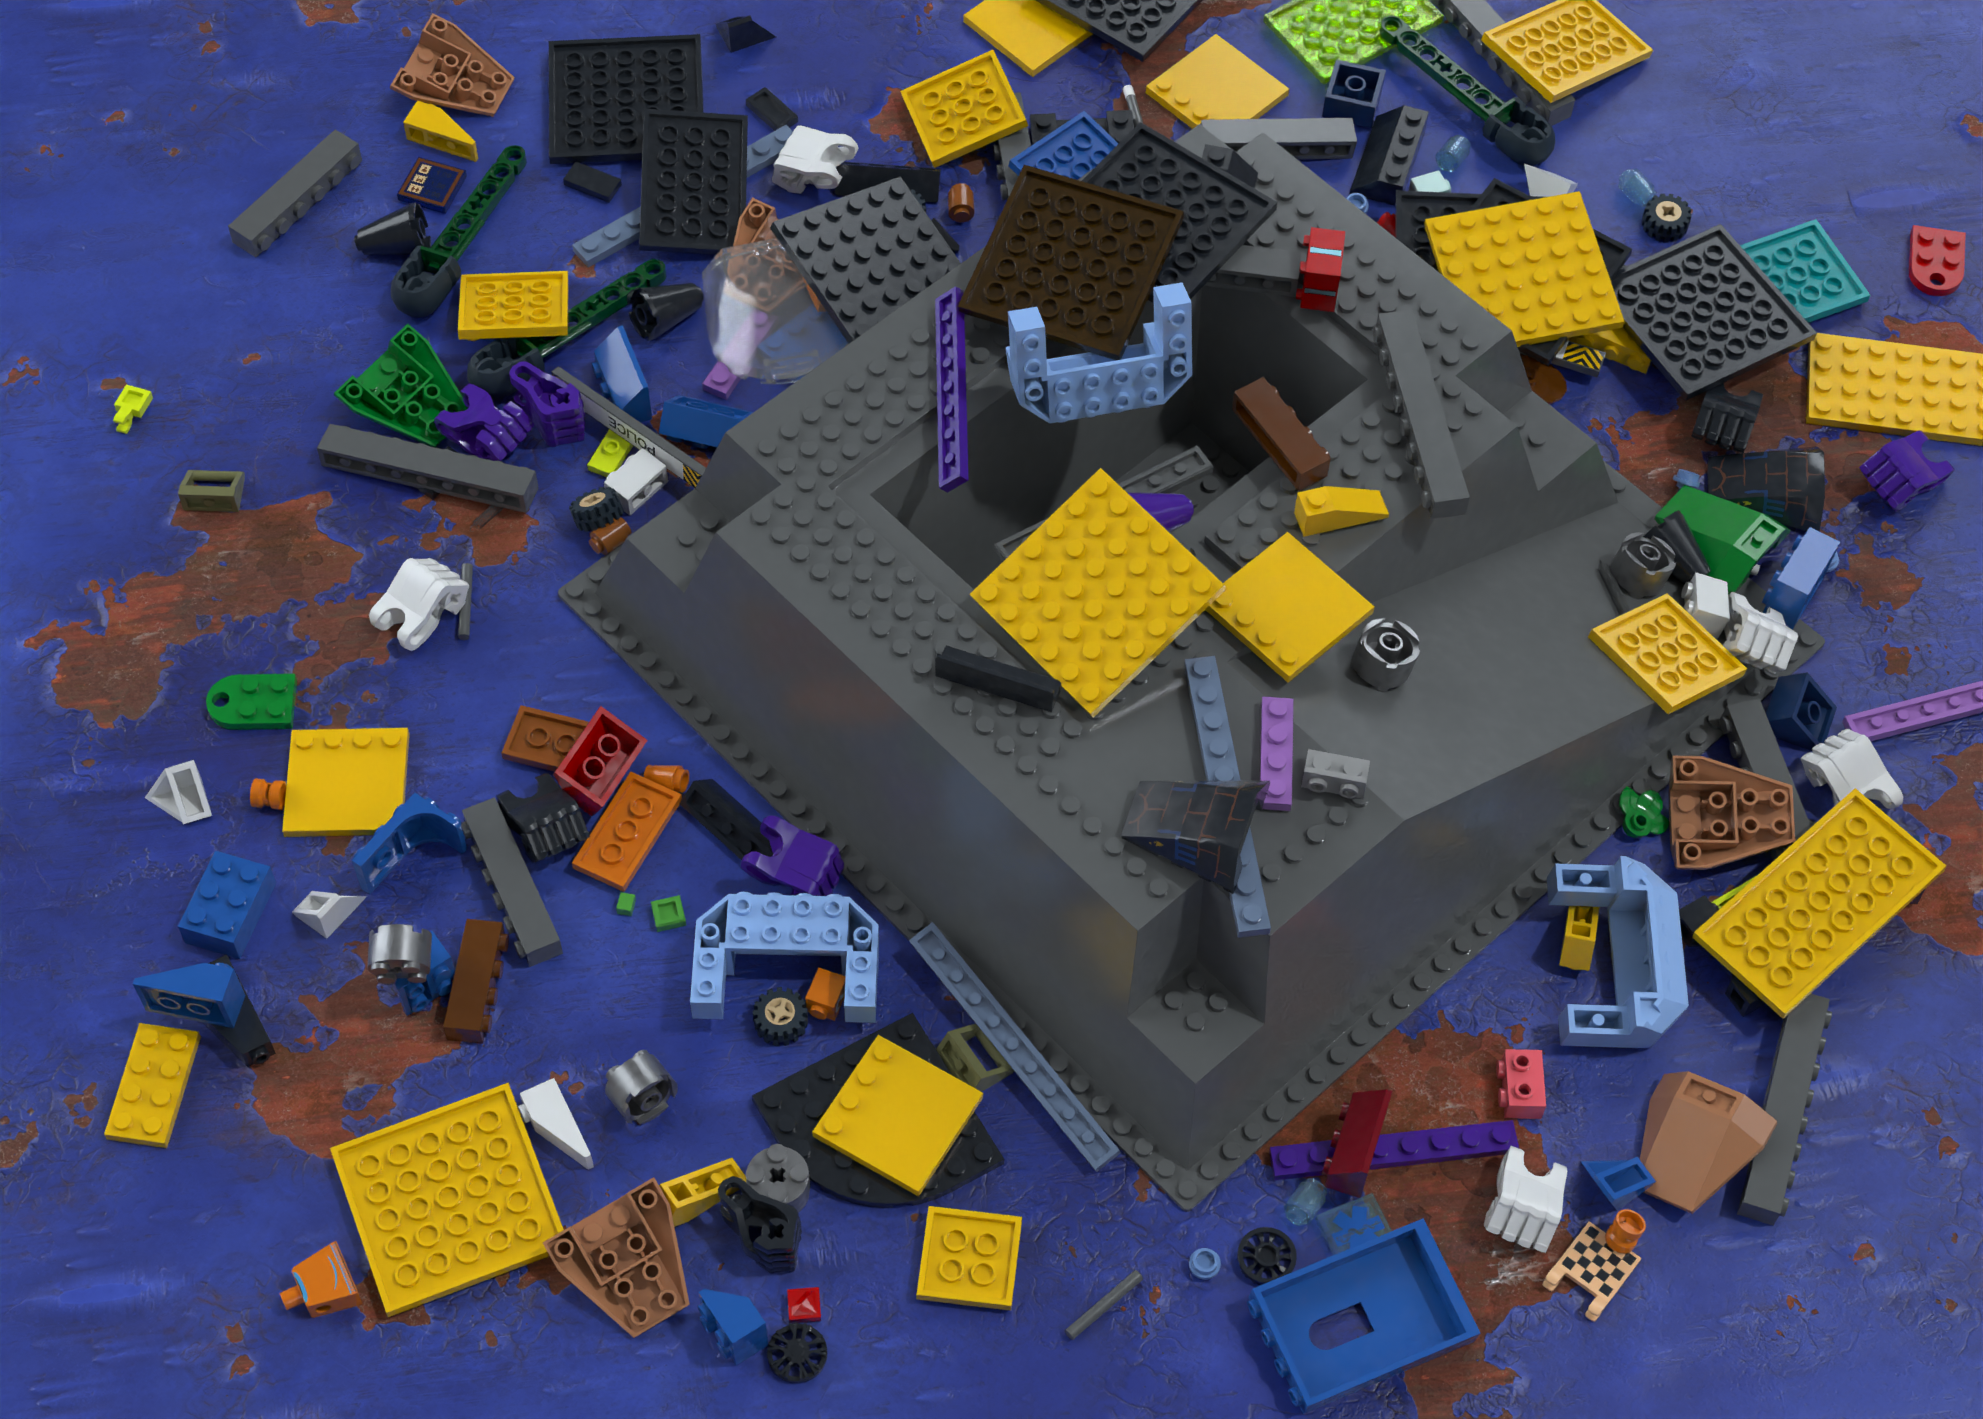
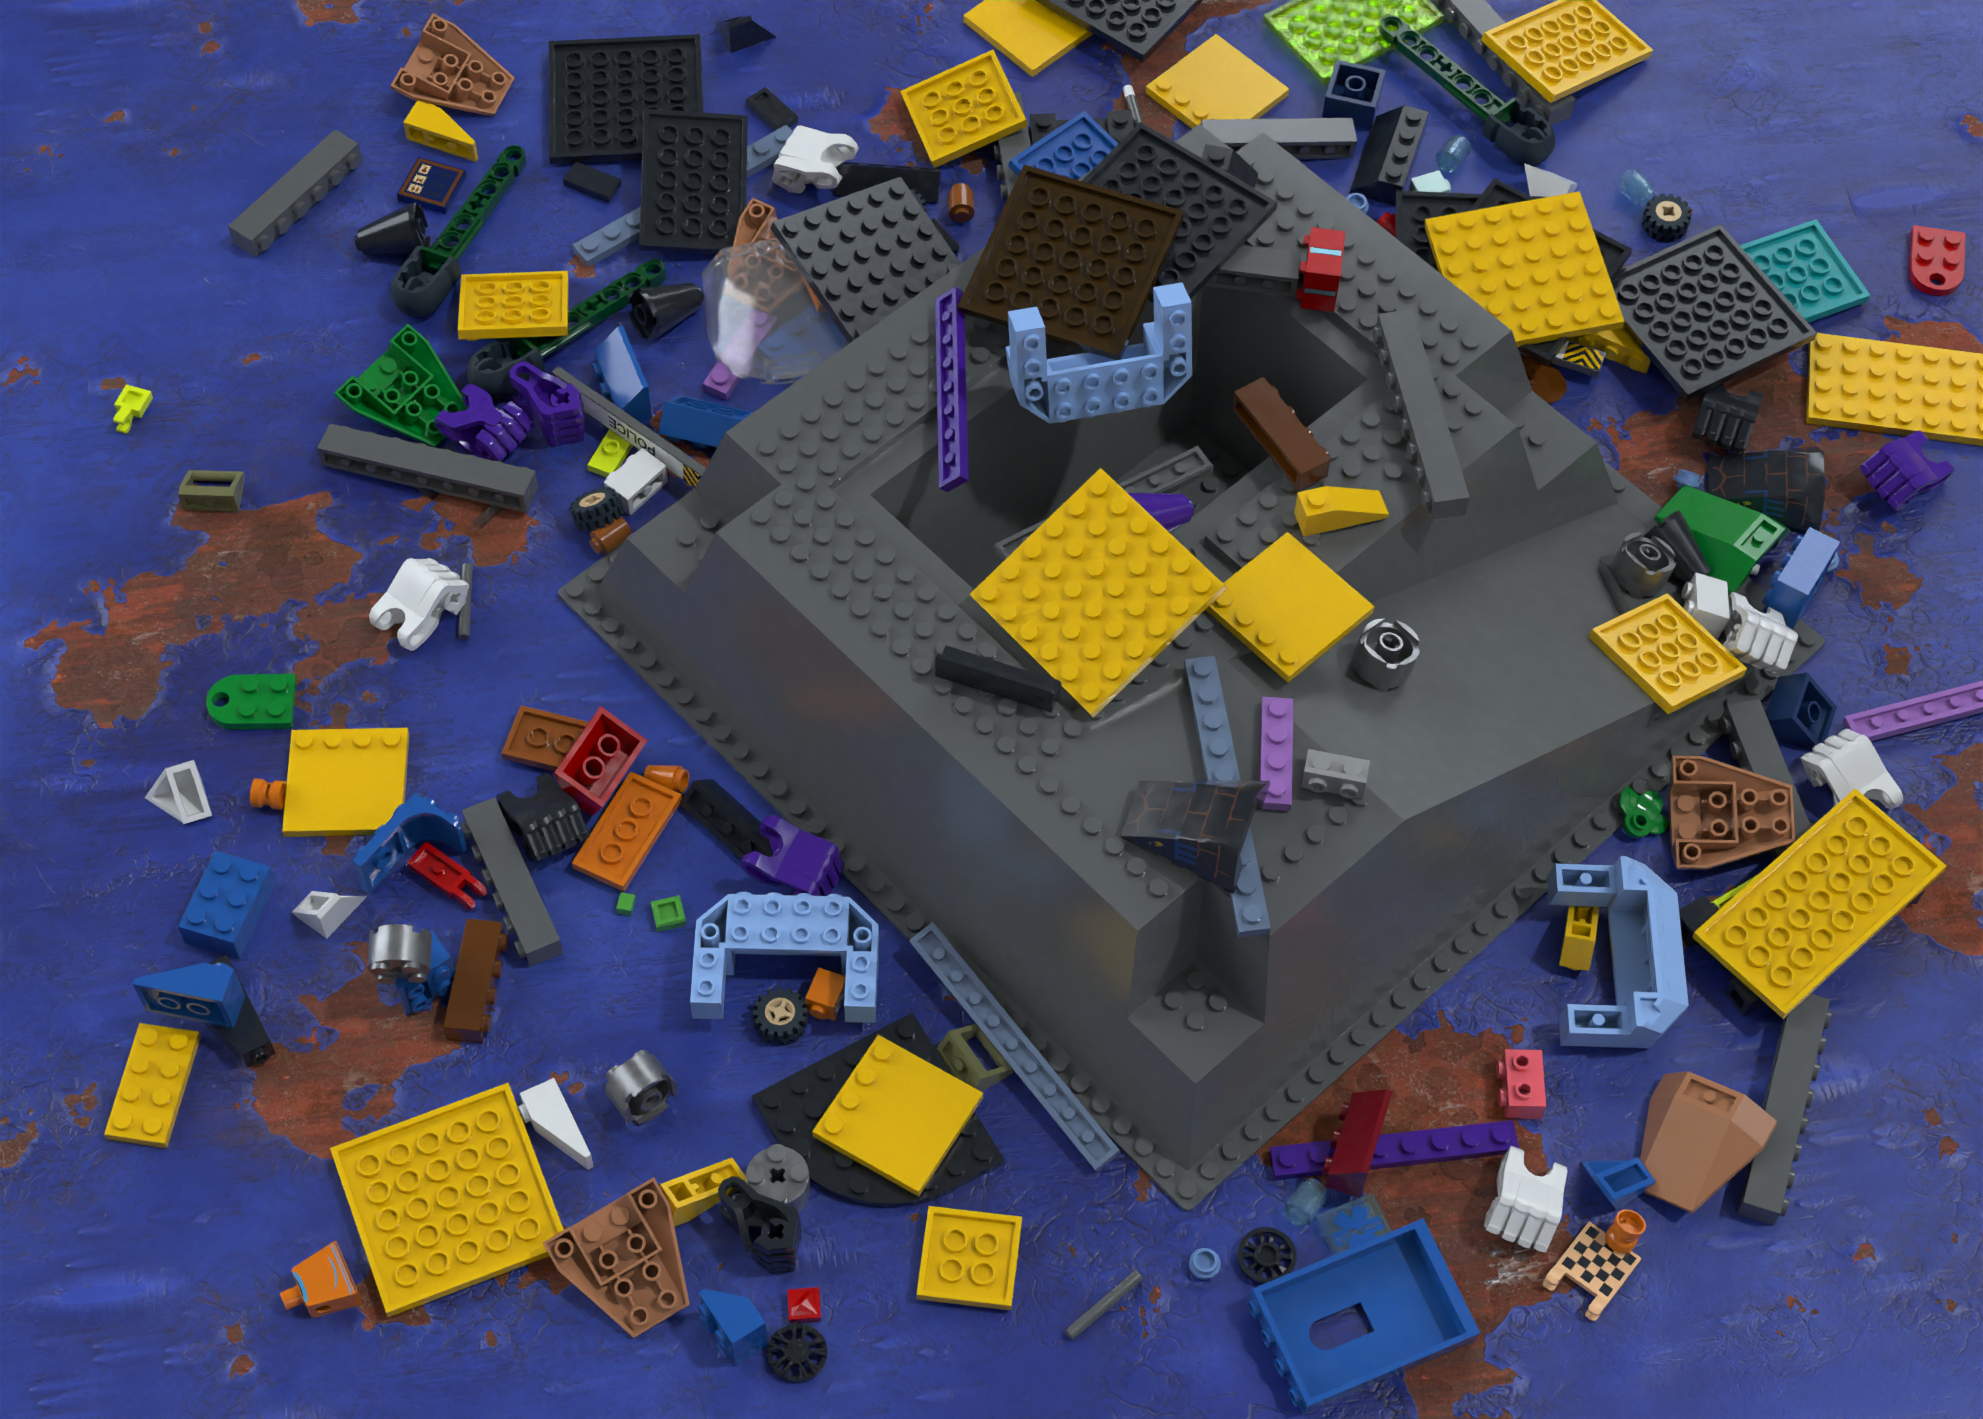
(445, 874): none -> red hinge

